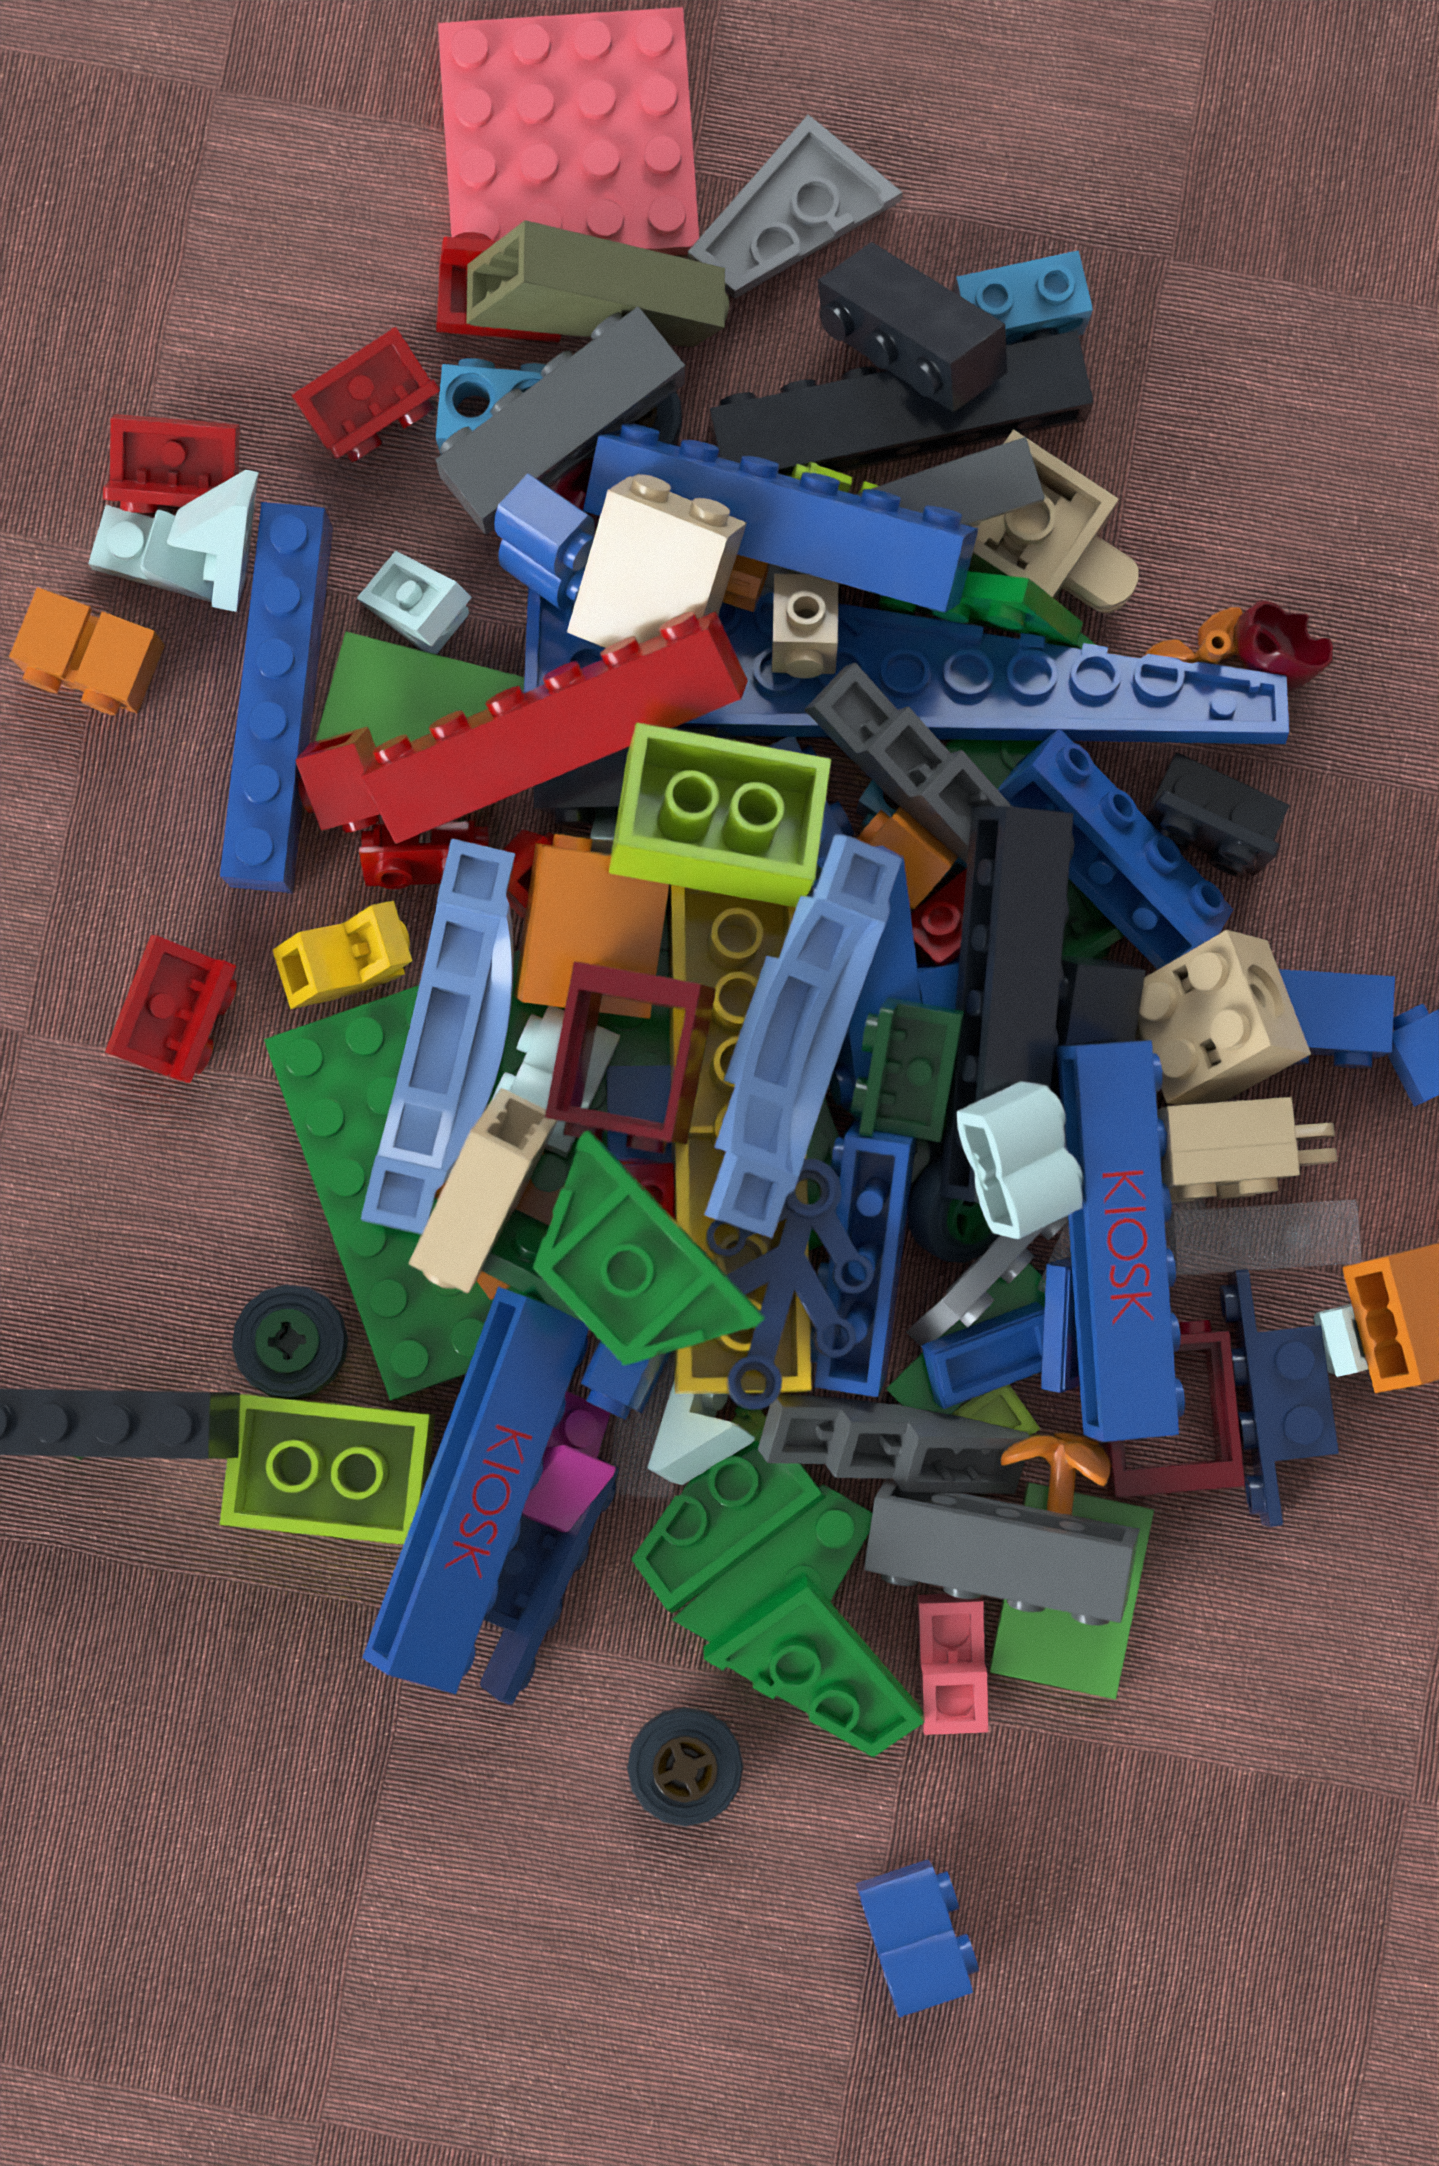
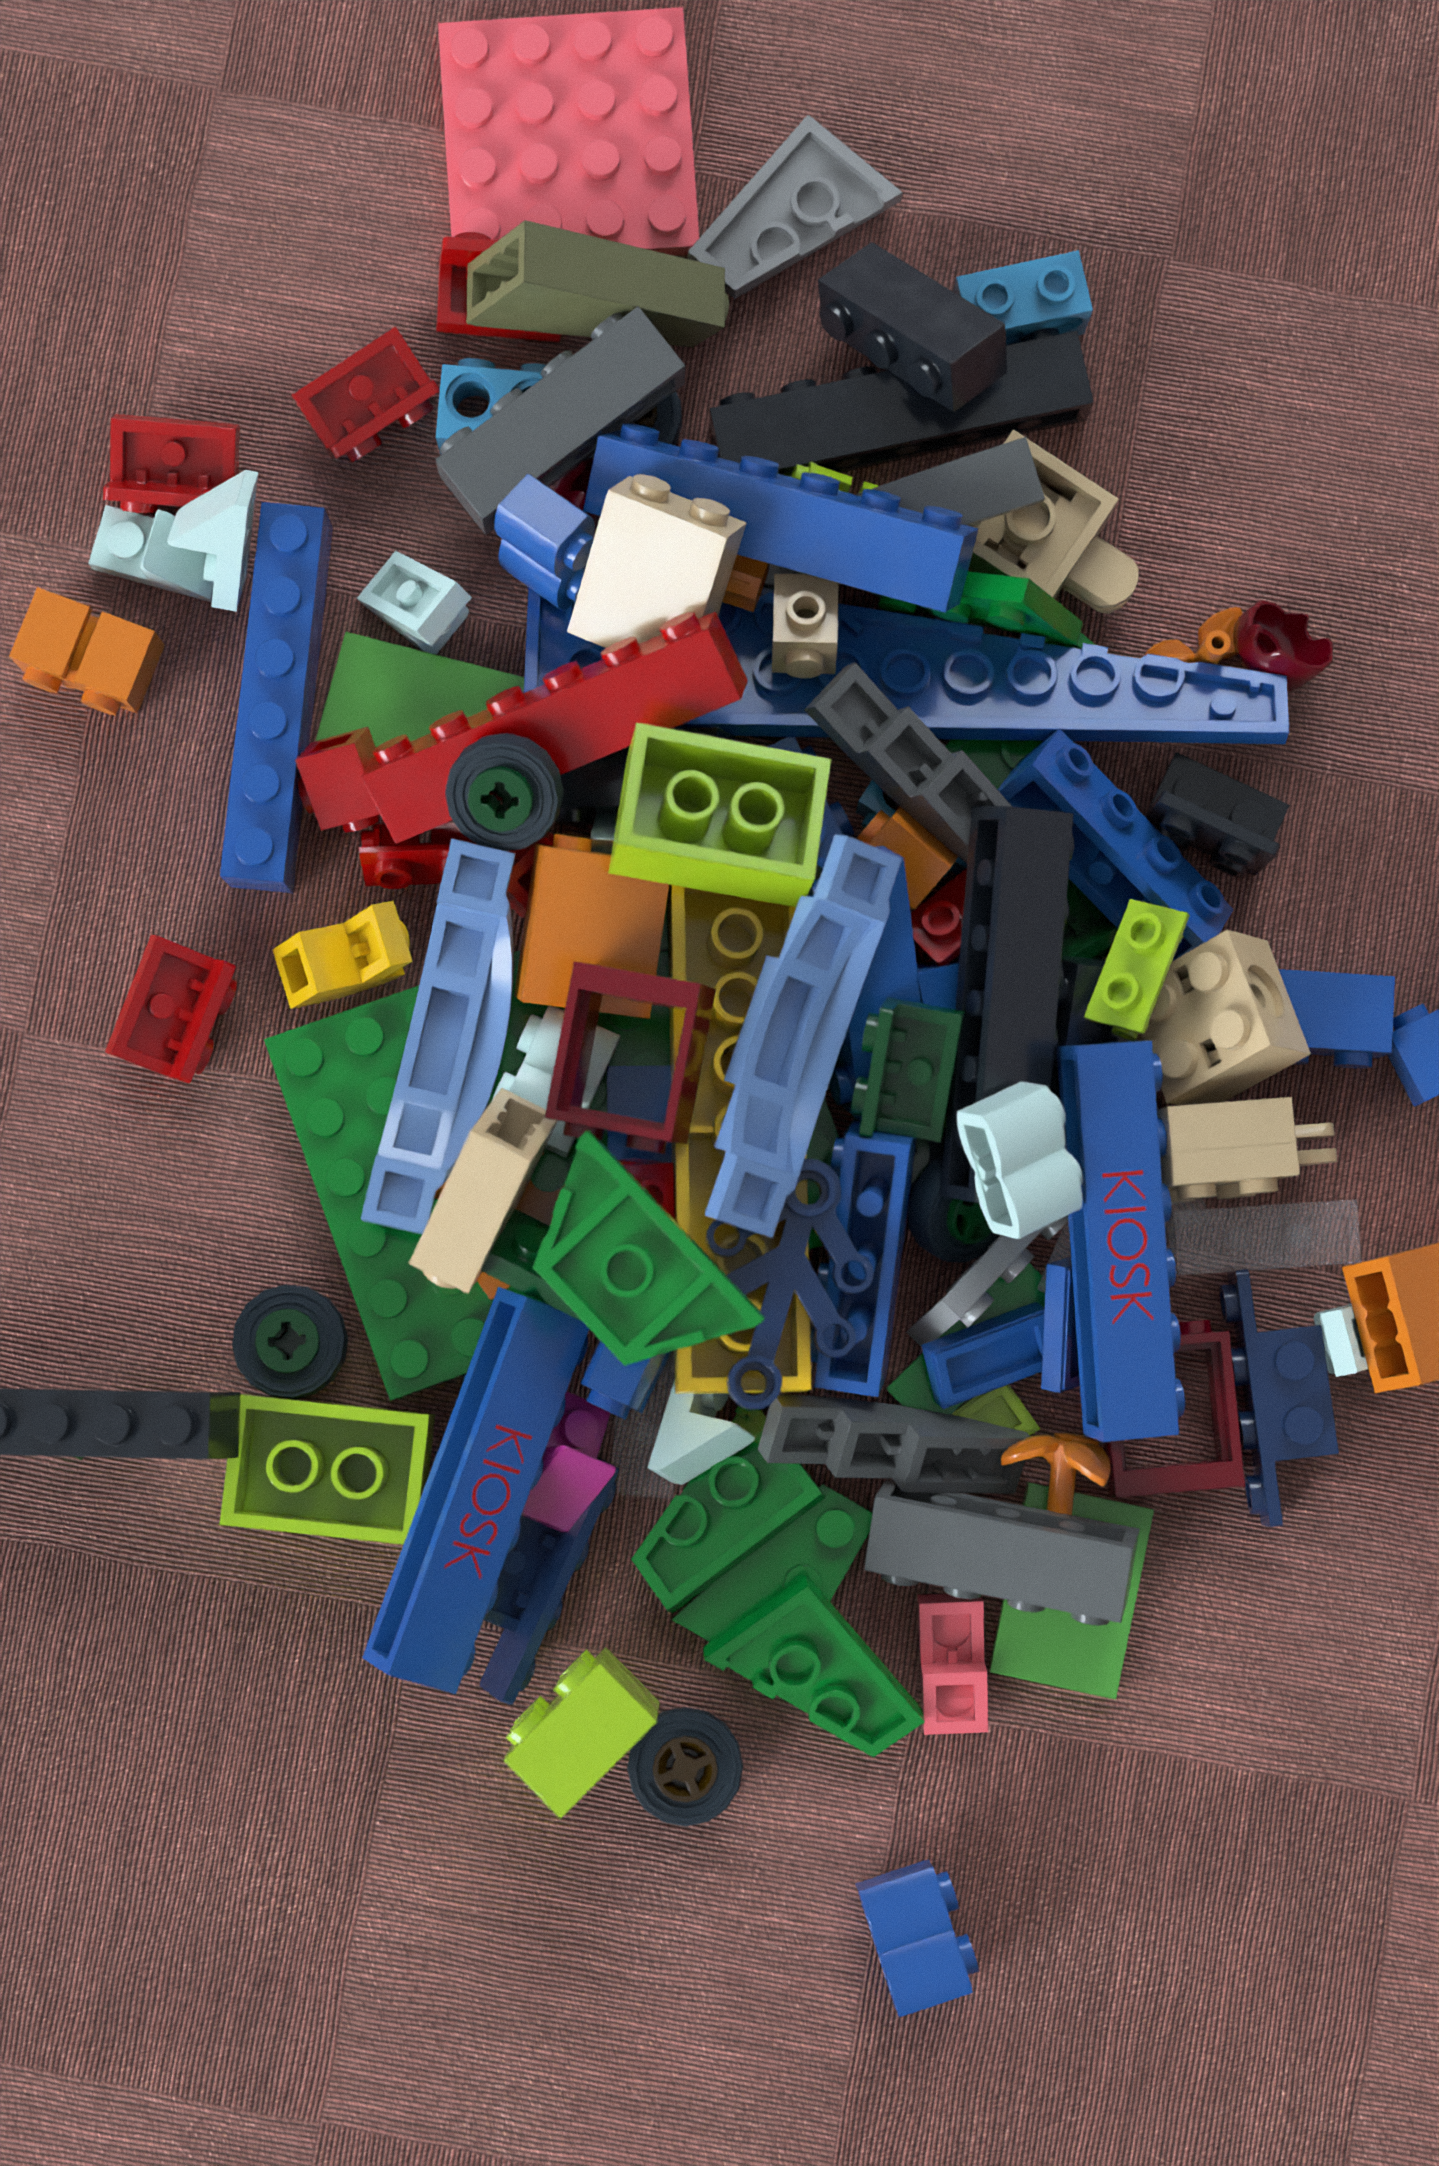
(512, 769): none -> black wheel
(582, 1732): none -> lime brick
(1136, 968): none -> lime hinge

